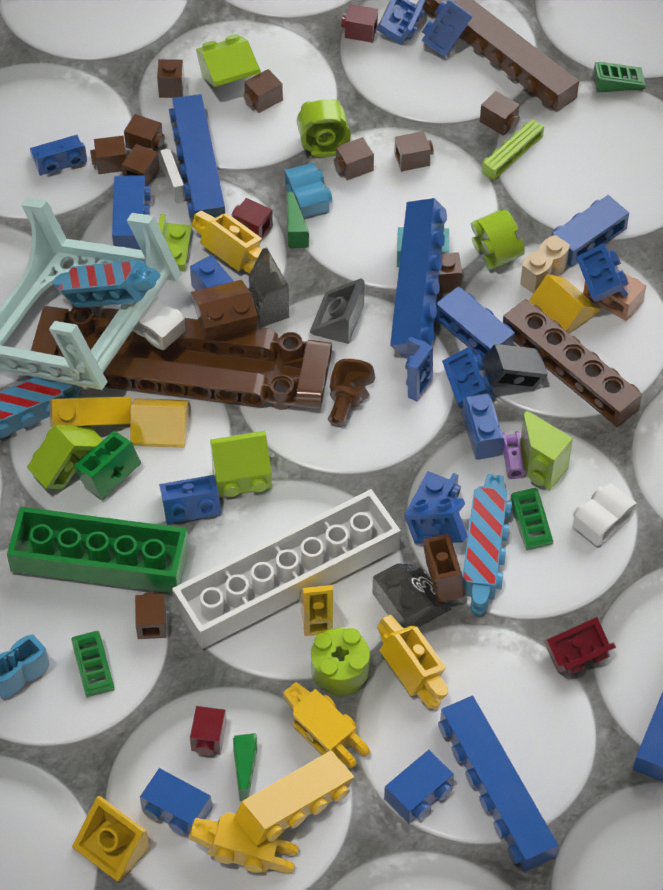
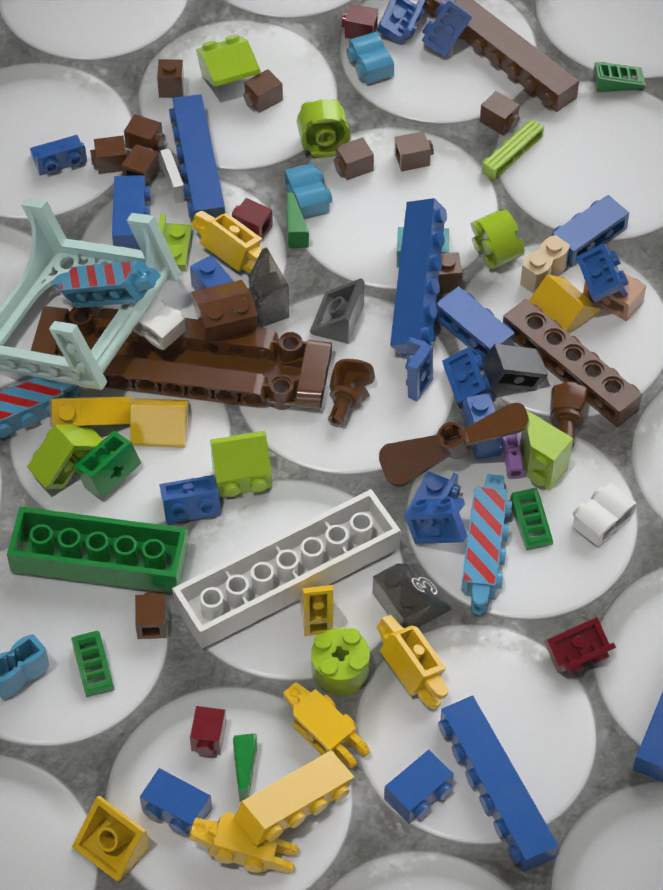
(370, 58): none -> dark azure brick
(411, 458): none -> reddish brown piece
(443, 568): reddish brown brick -> none
(566, 406): none -> reddish brown piece

